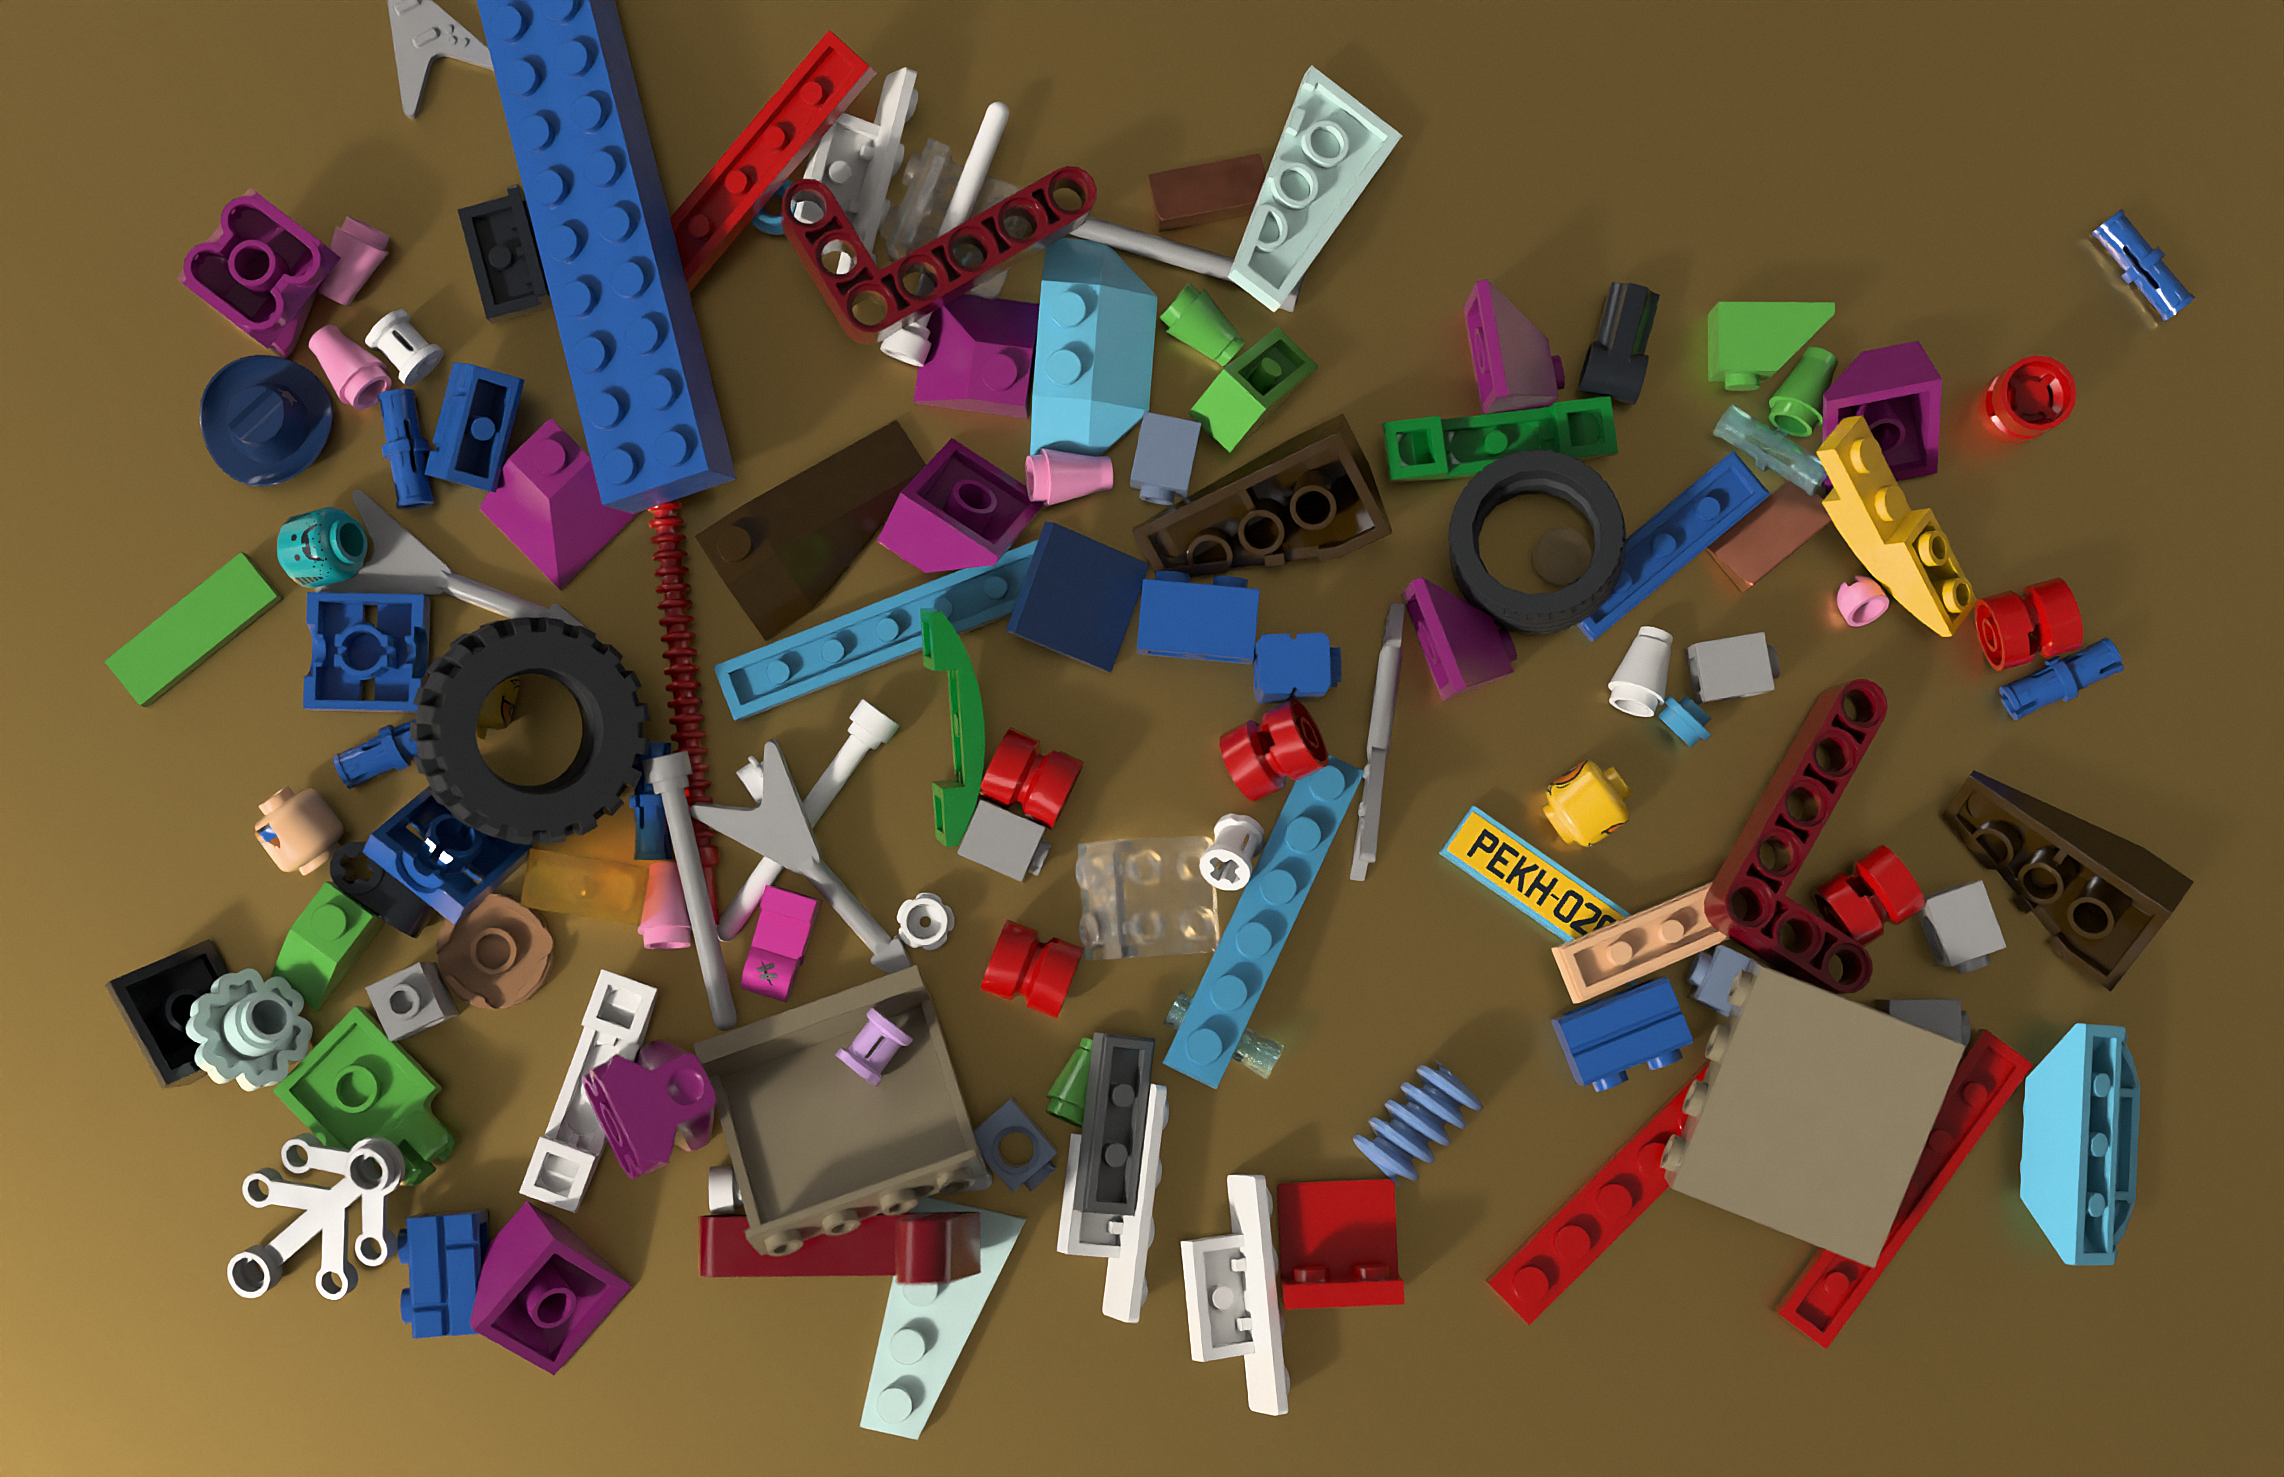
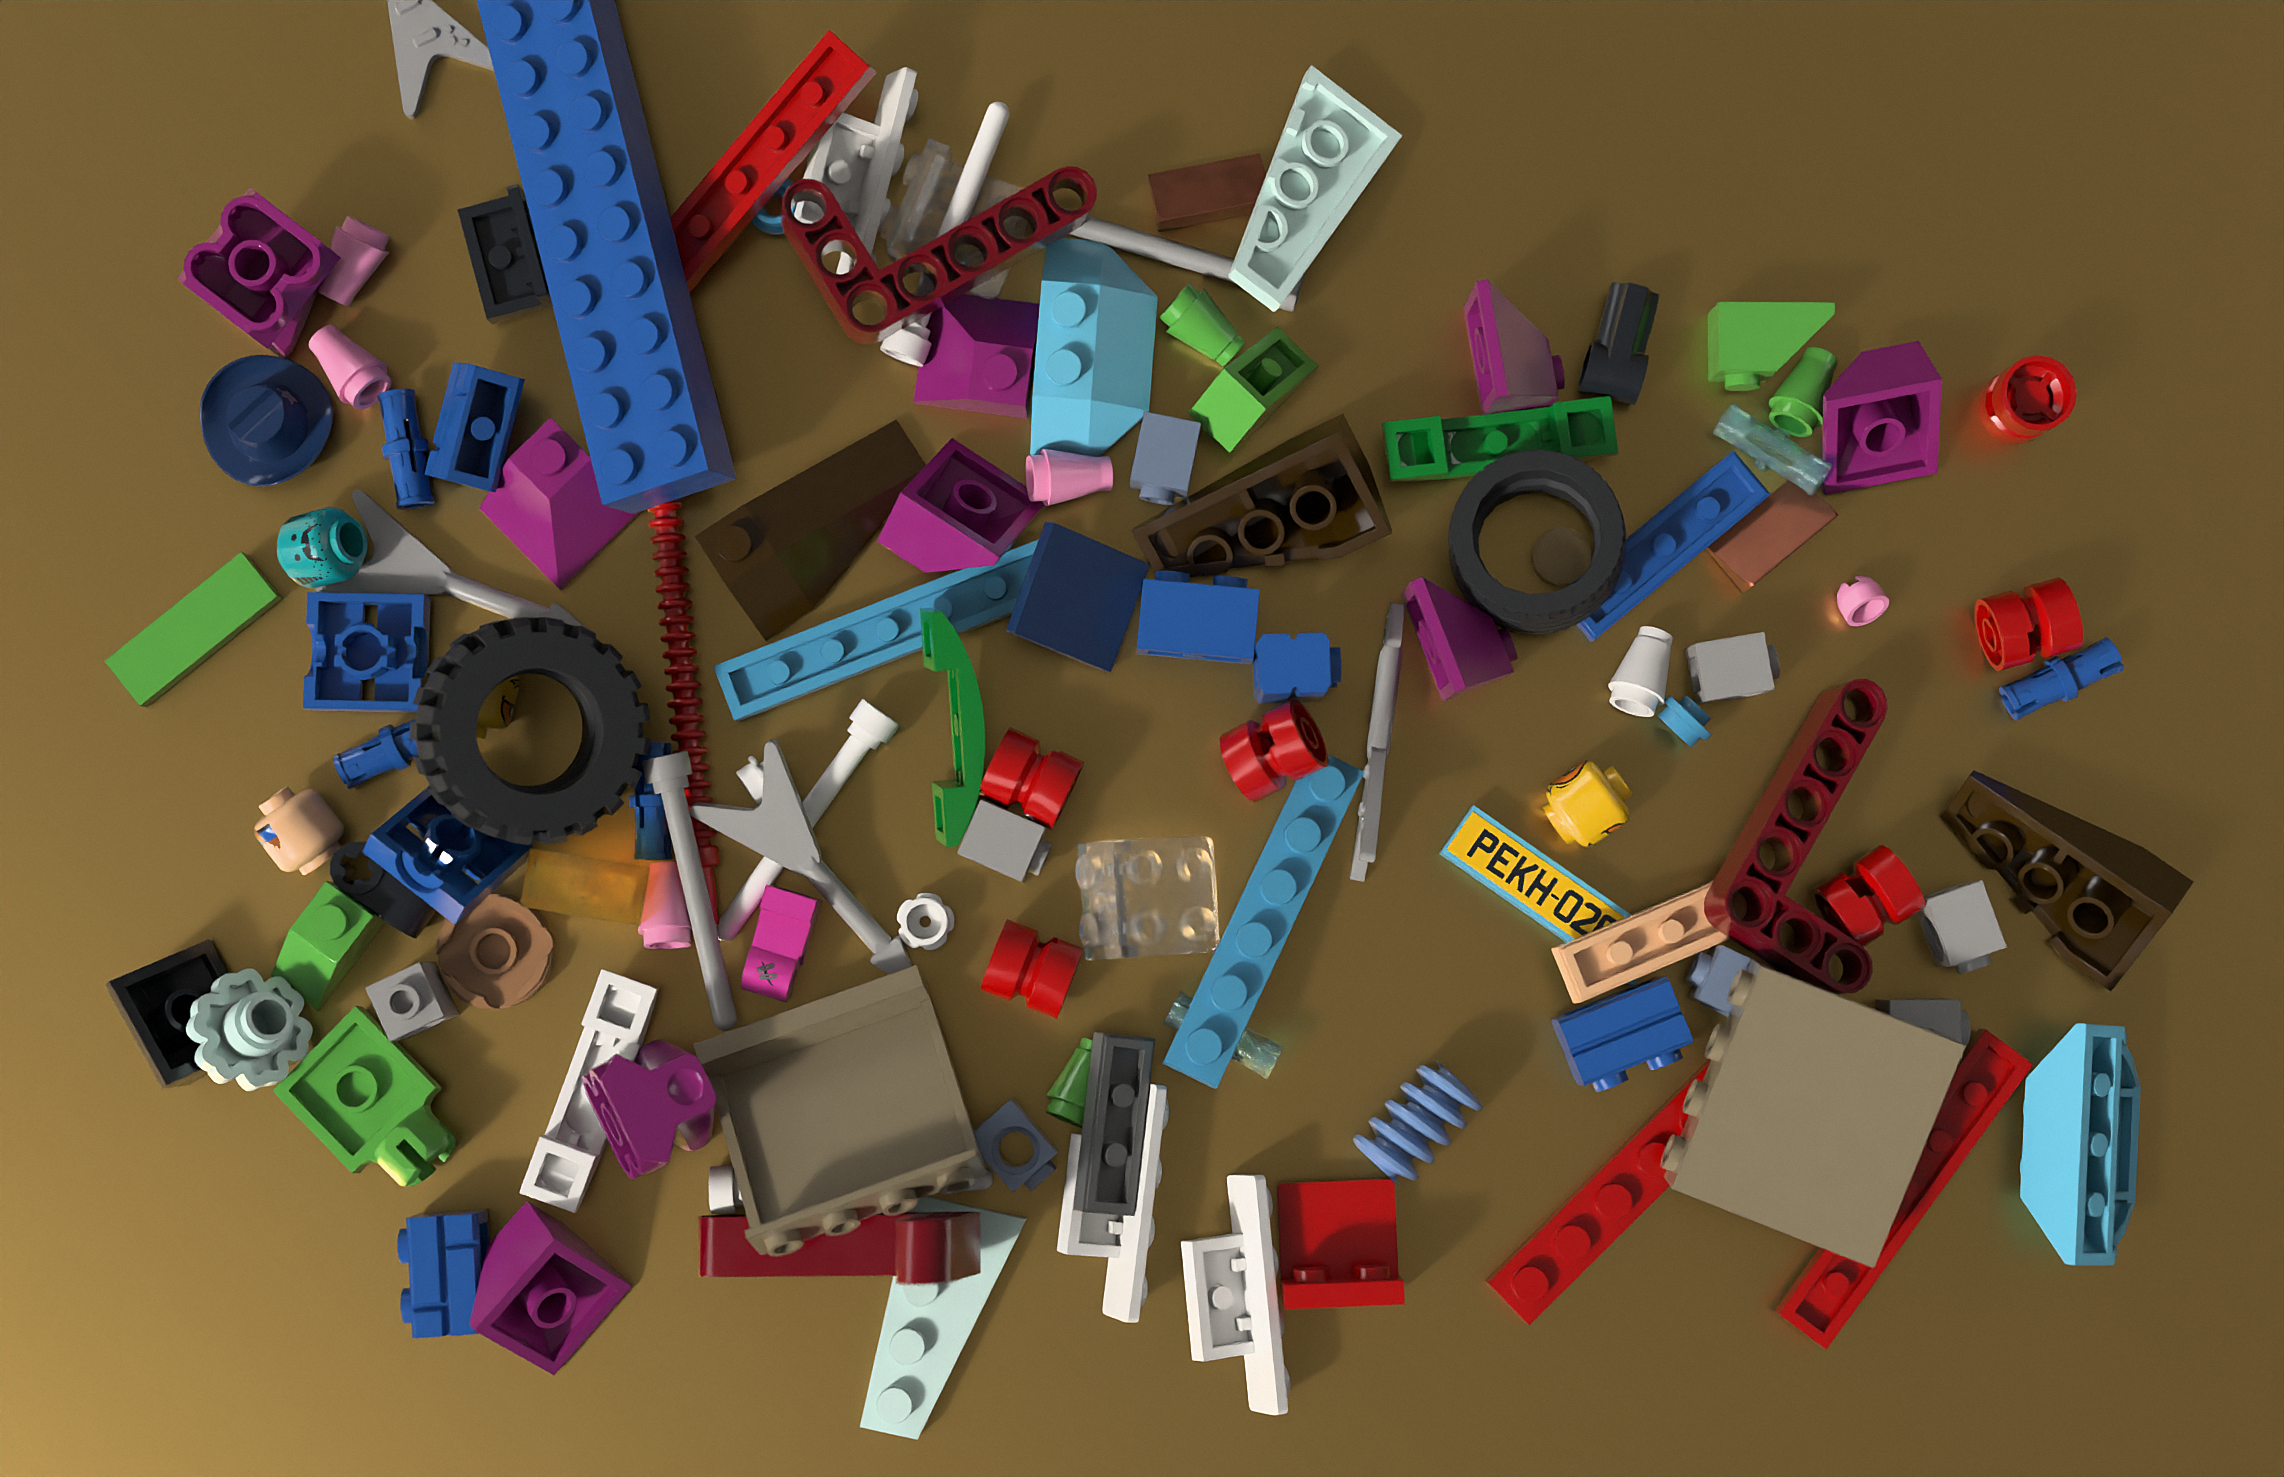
(325, 1211): plant -> none
(404, 347): white bush -> none
(872, 1066): lavender bush -> none
(1234, 854): white bush -> none
(1896, 544): yellow slope -> none
(2143, 265): blue pin -> none

